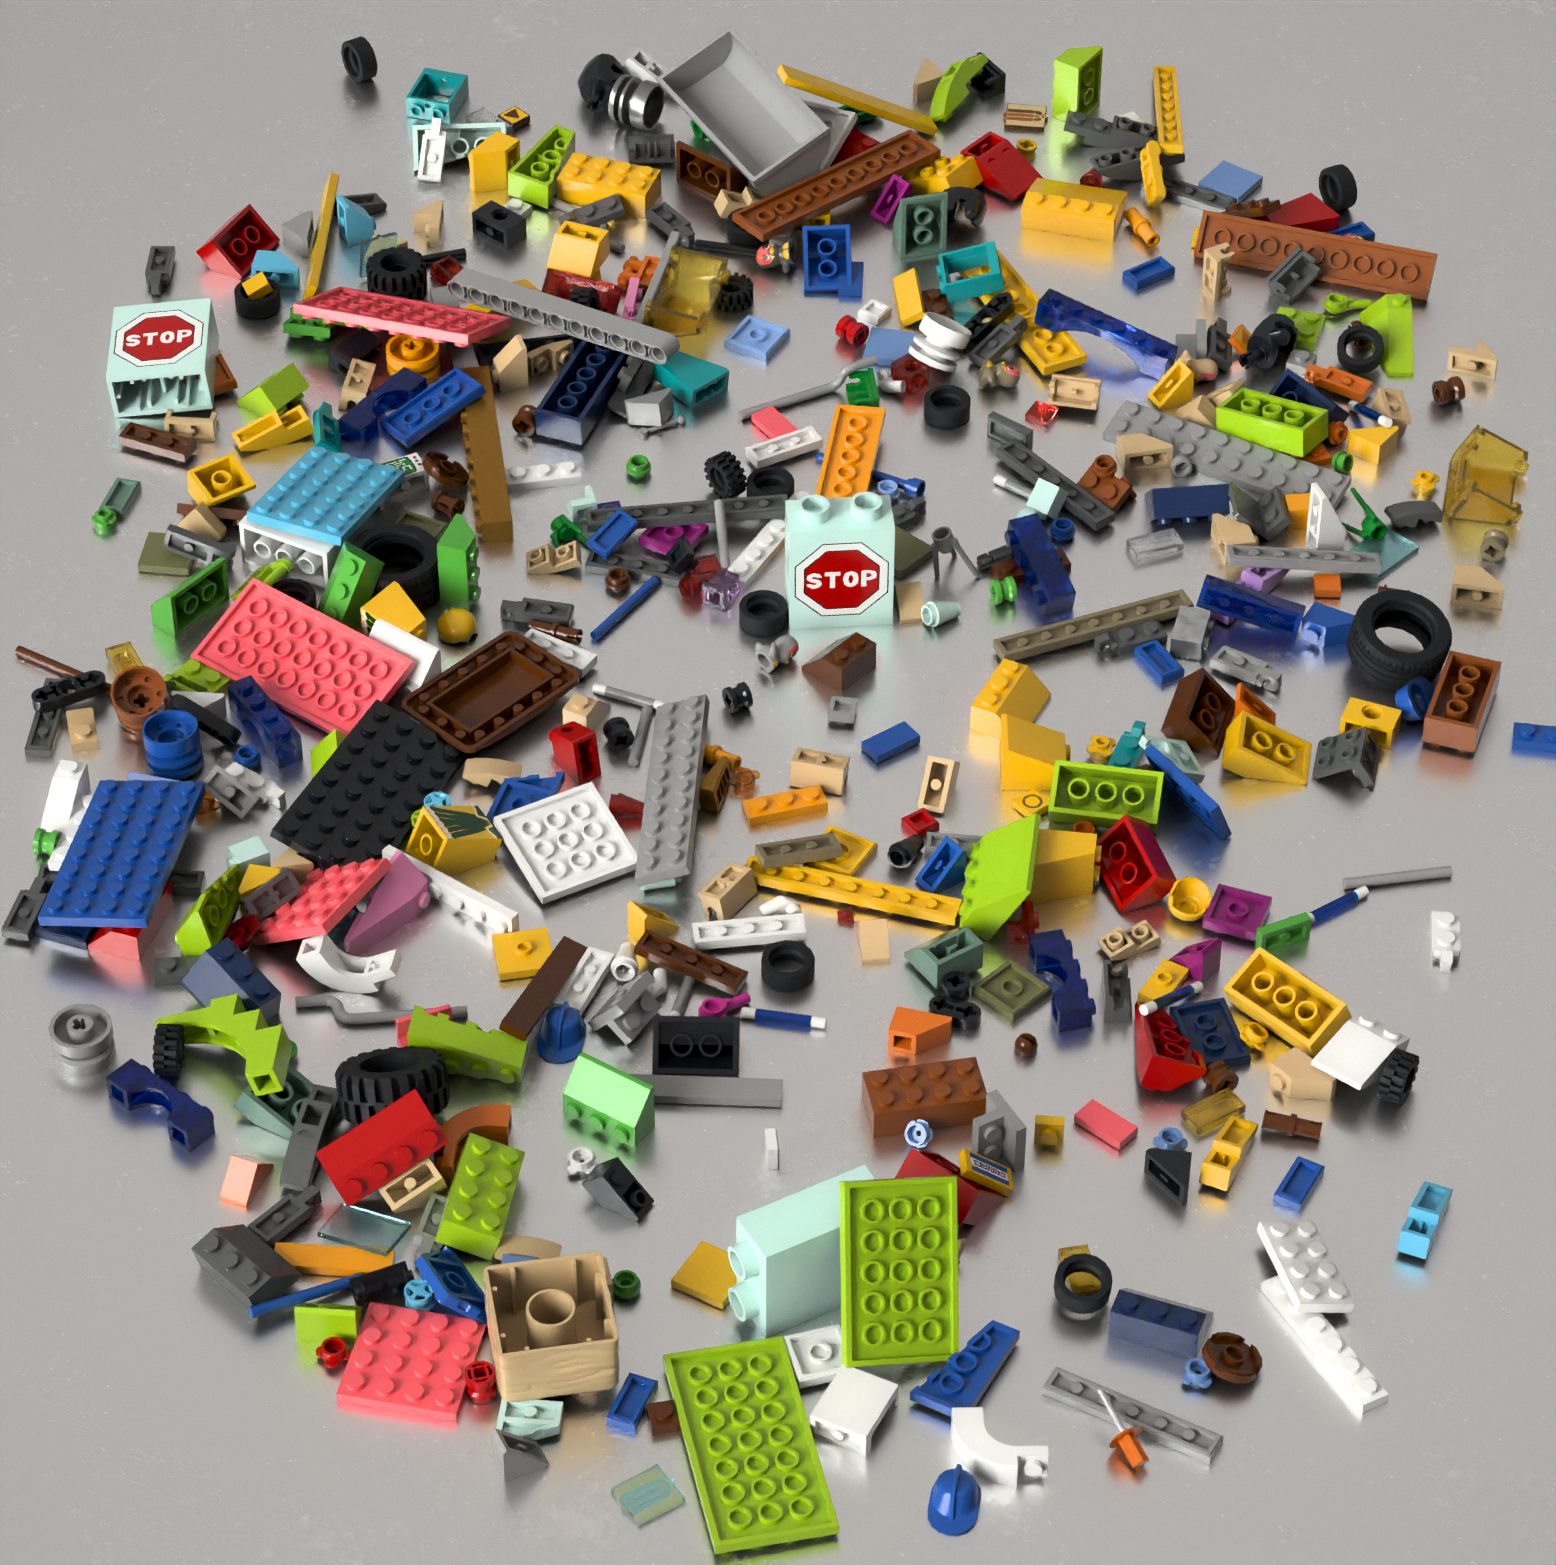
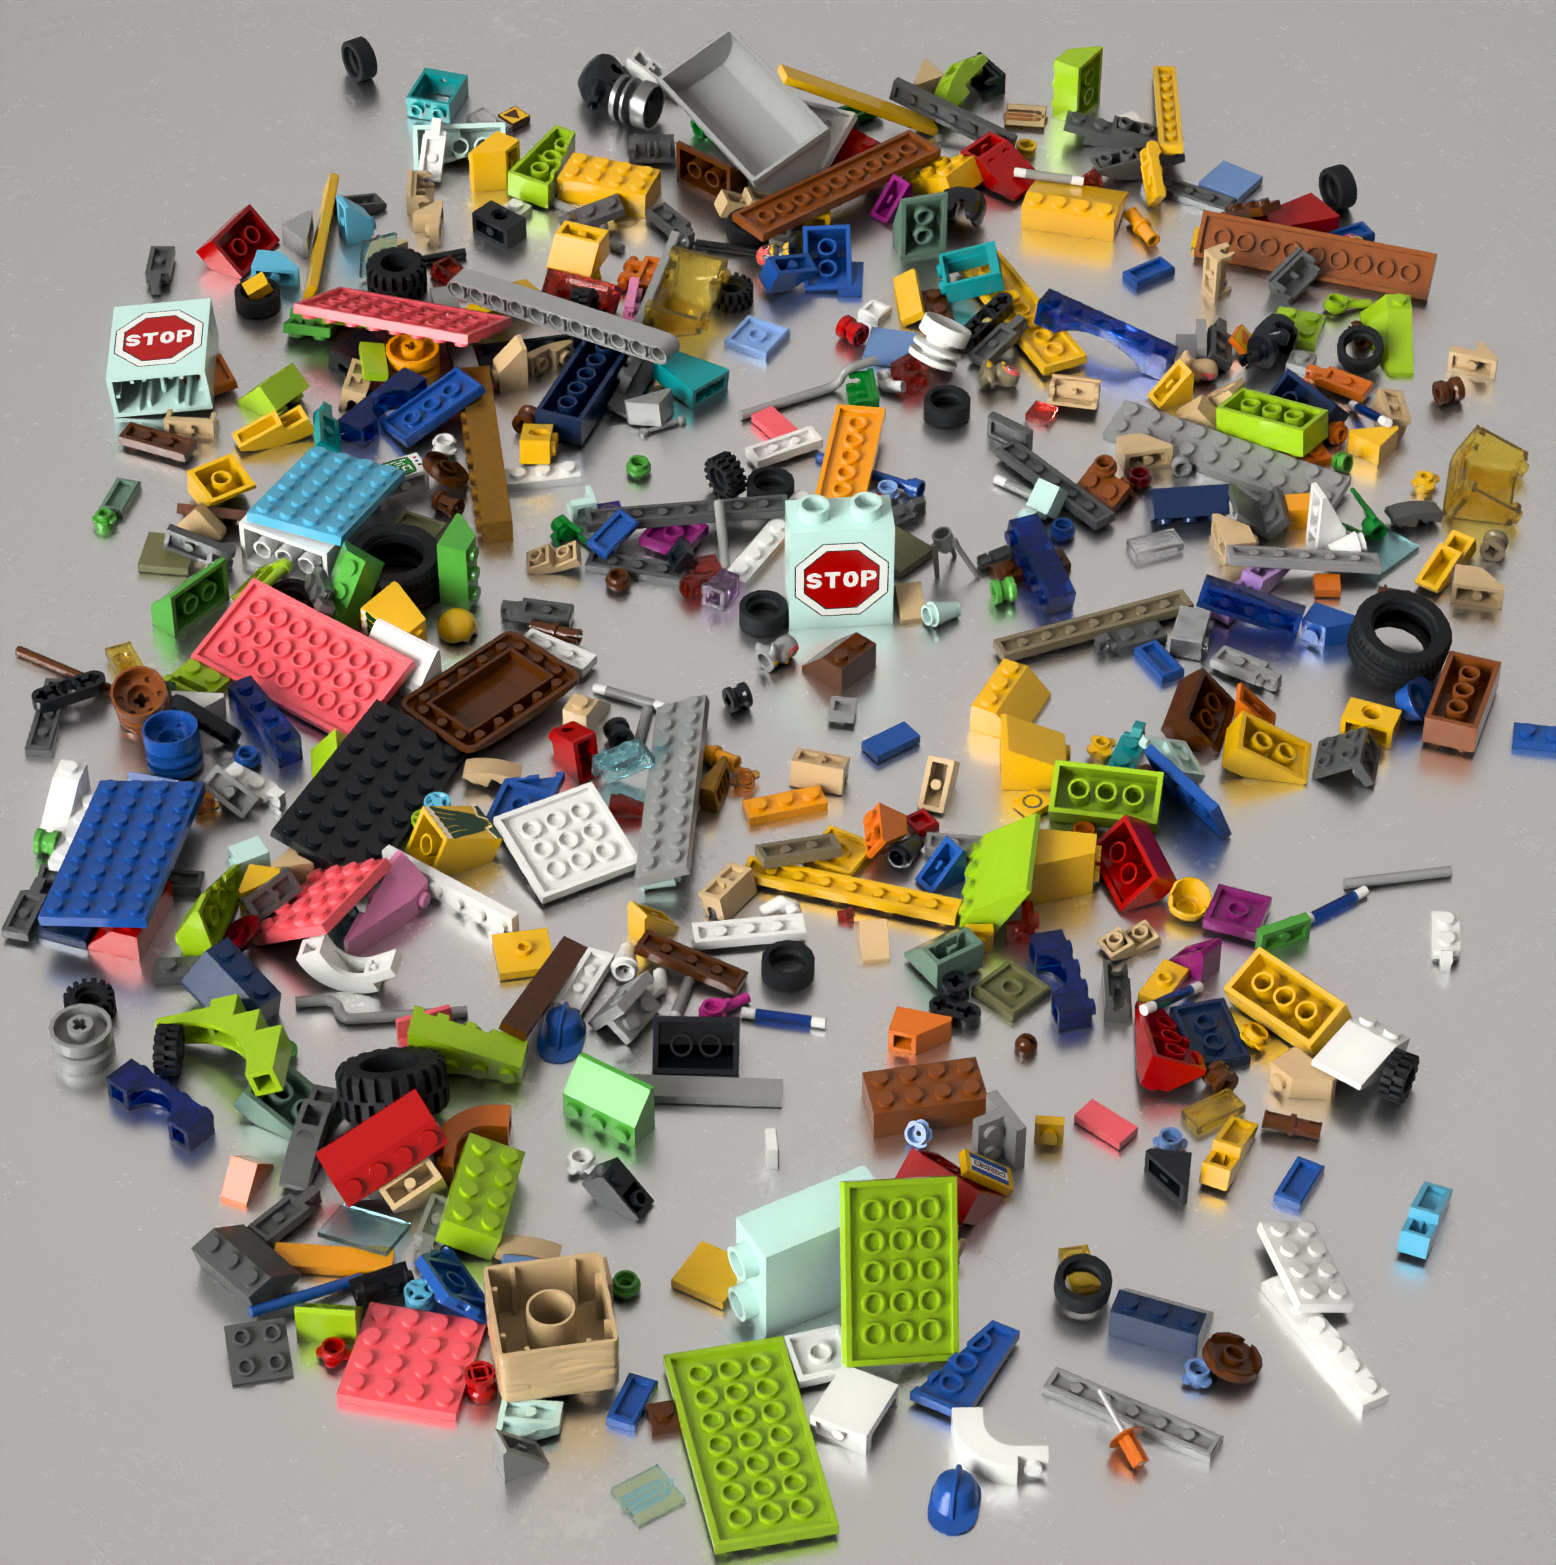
(82, 729): tan slope -> none
(92, 992): none -> black tyre
(258, 1351): none -> dark grey hinge
(320, 591): none -> dark grey hinge
(373, 361): none -> lime tile
(418, 193): none -> tan hinge
(445, 444): none -> white plate
(538, 443): none -> yellow brick
(622, 610): blue bar -> none
(622, 760): none -> clear light blue bracket
(786, 272): none -> blue slope
(882, 829): none -> orange slope
(945, 112): none -> dark grey plate
(985, 933): none -> yellow plate
(1048, 176): none -> light grey bar
(1139, 477): none -> dark red plate
(1352, 542): none -> white cone
(1441, 565): none -> yellow slope

